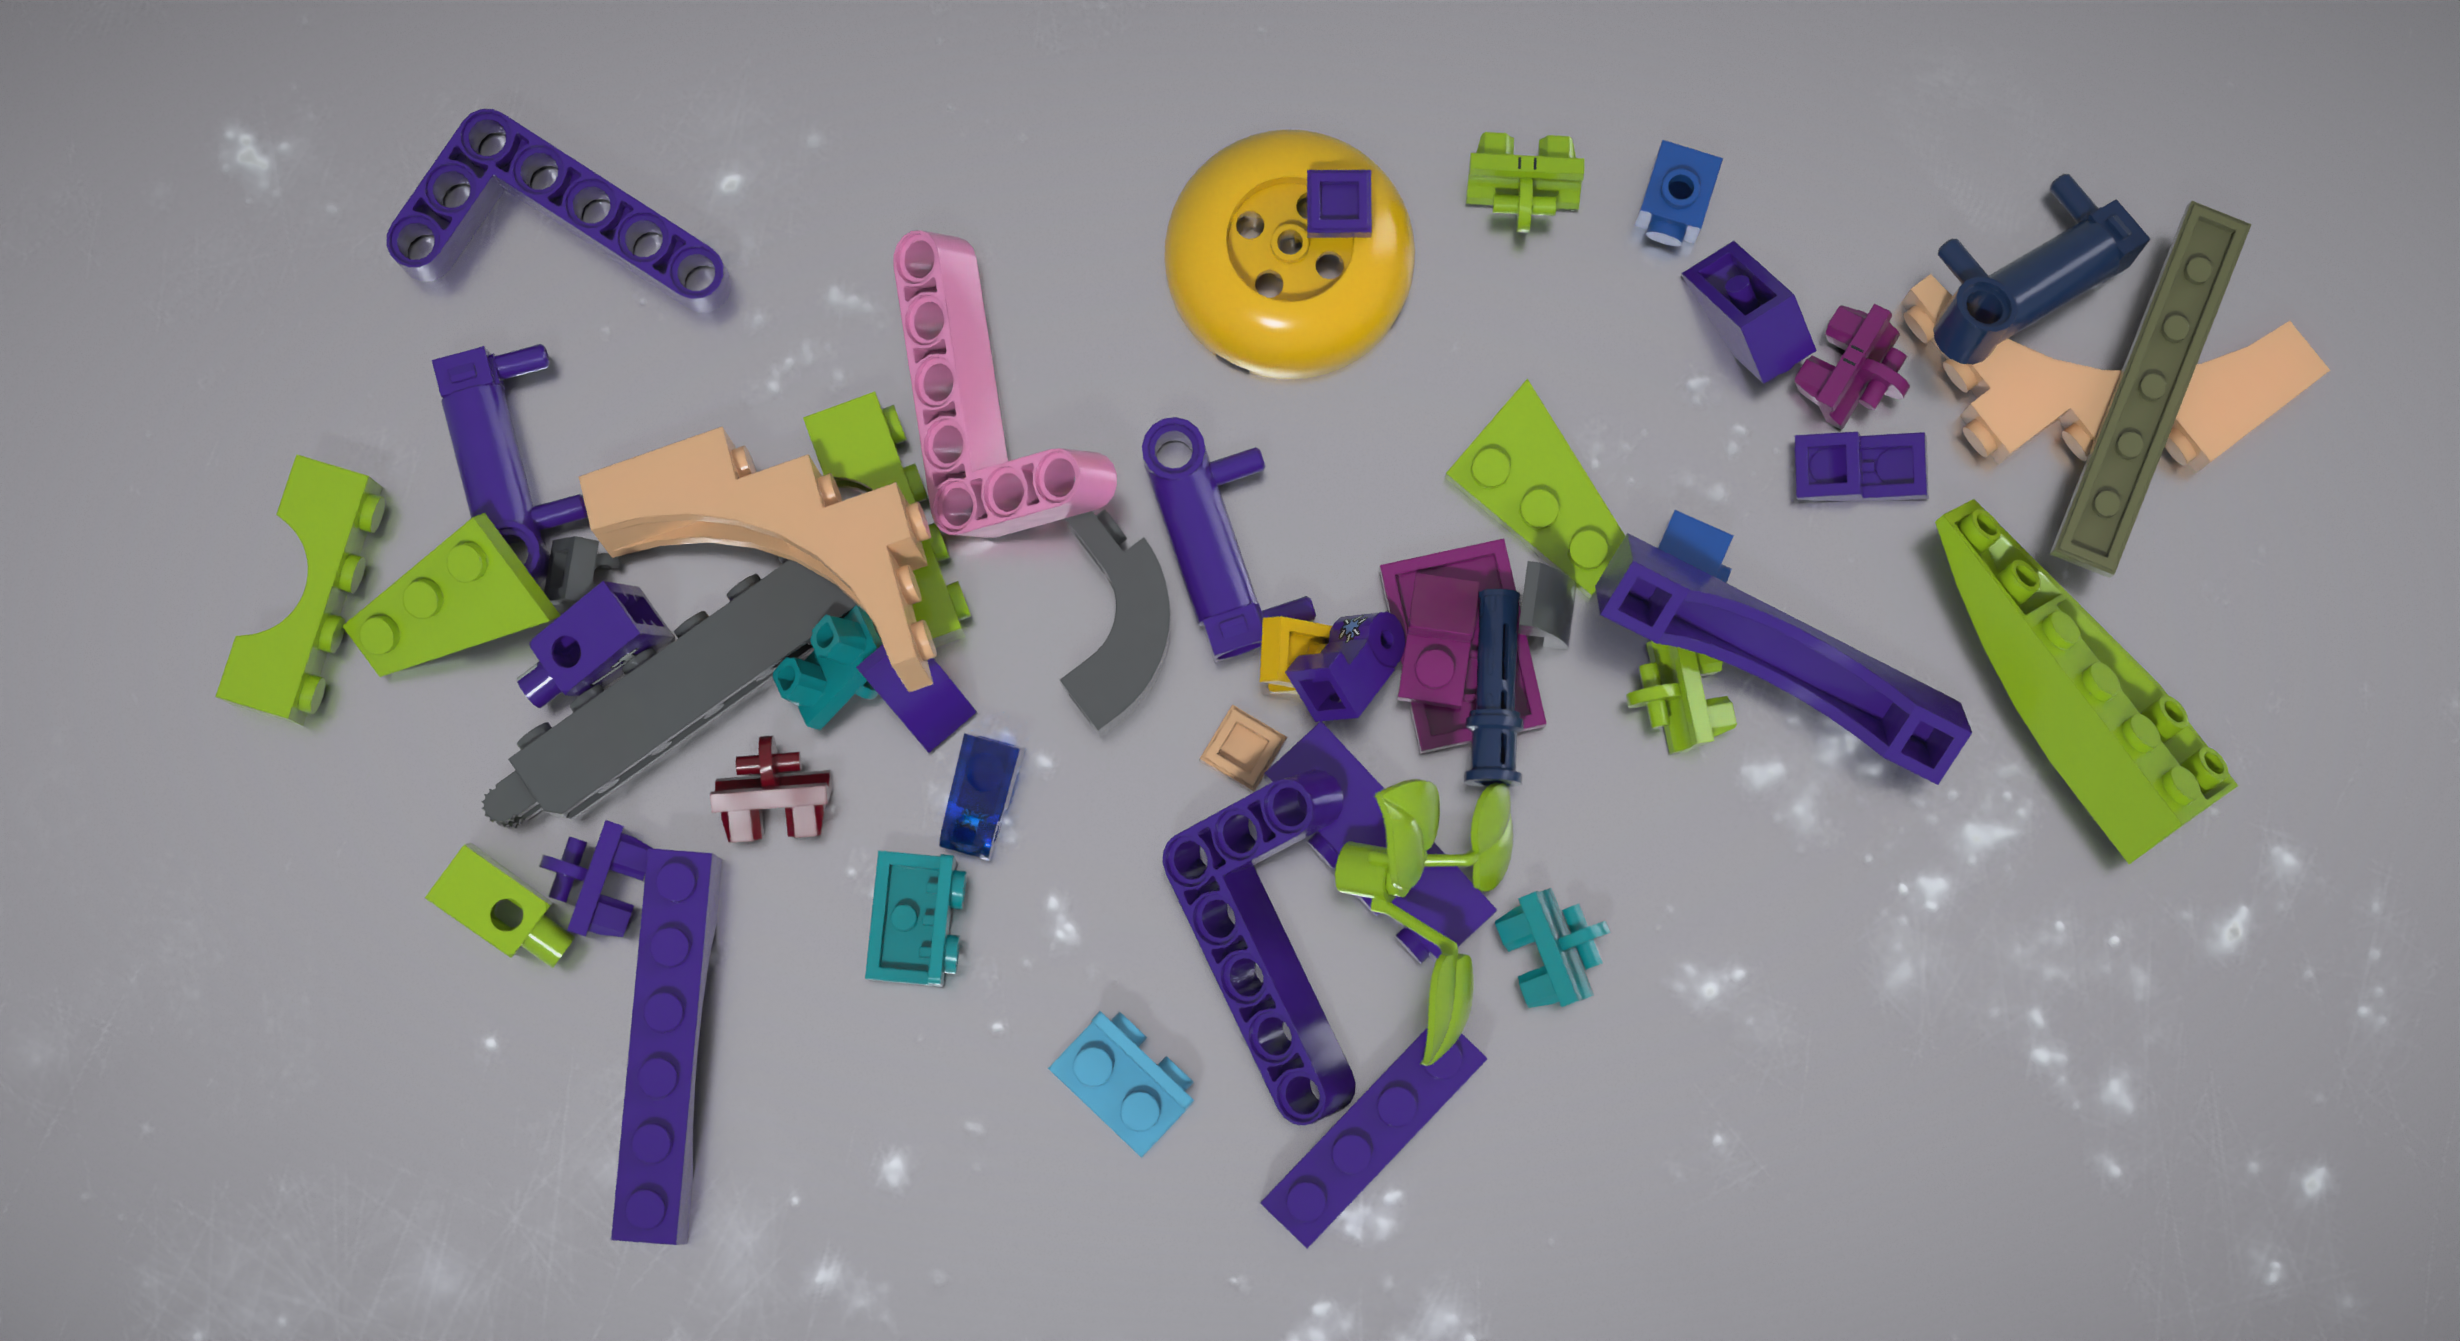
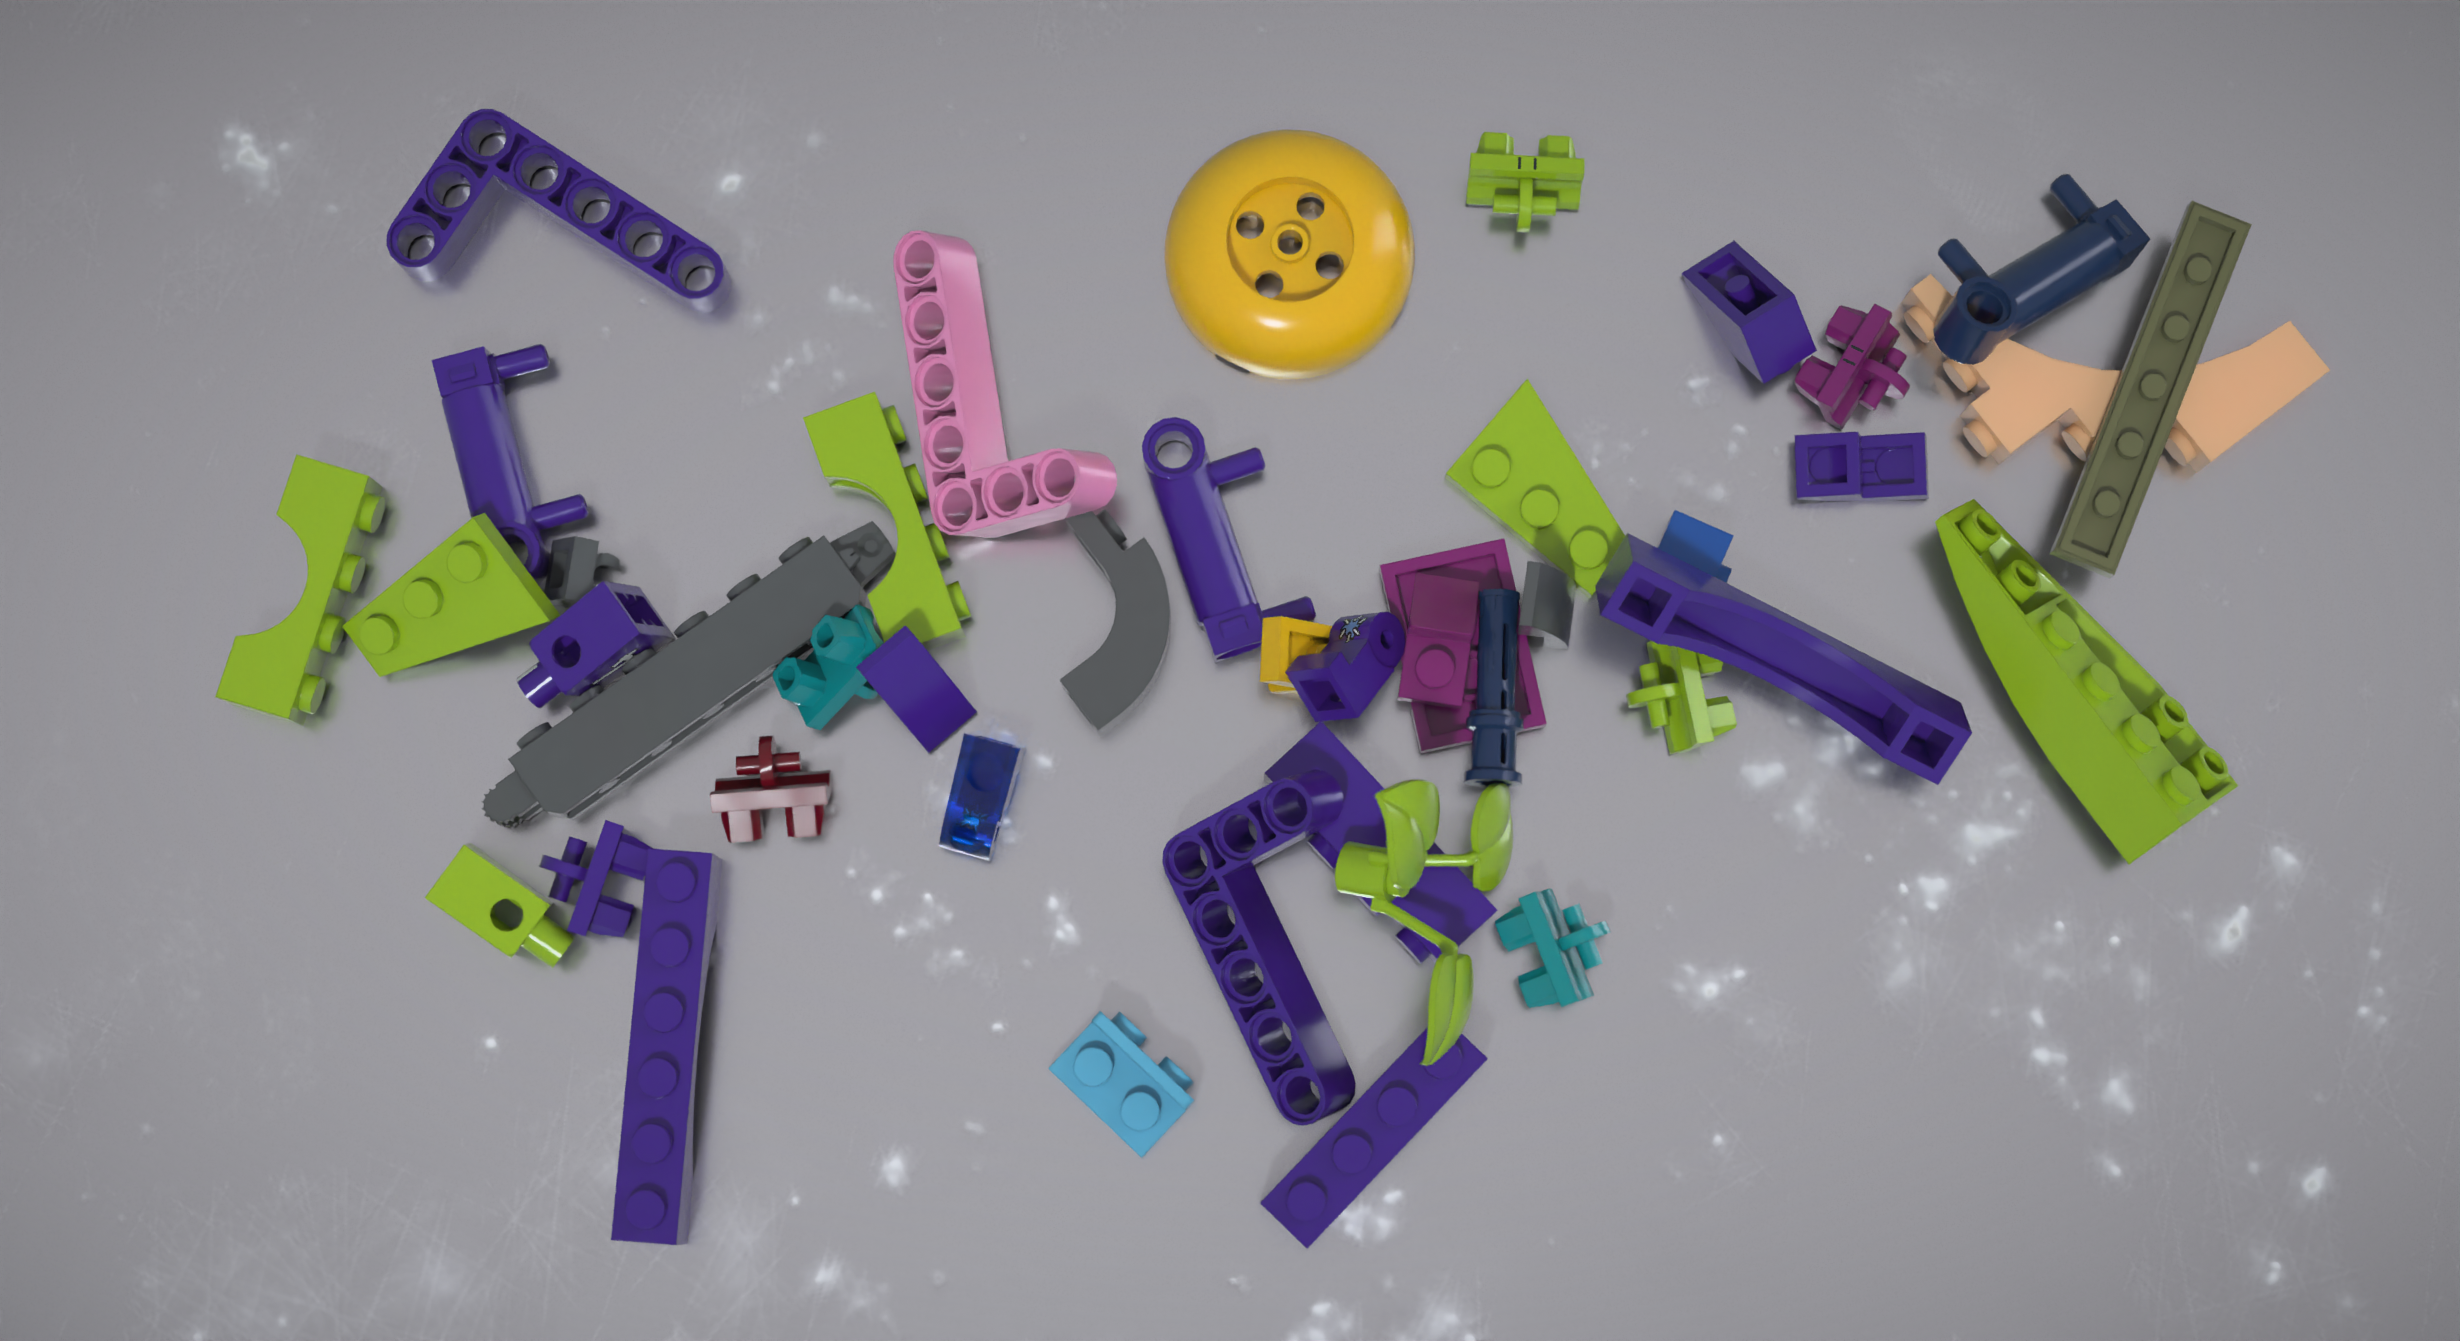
(713, 495): light nougat arch -> none
(913, 918): teal bracket -> none
(1243, 748): light nougat tile -> none
(1339, 204): dark purple tile -> none
(1678, 194): blue brick -> none

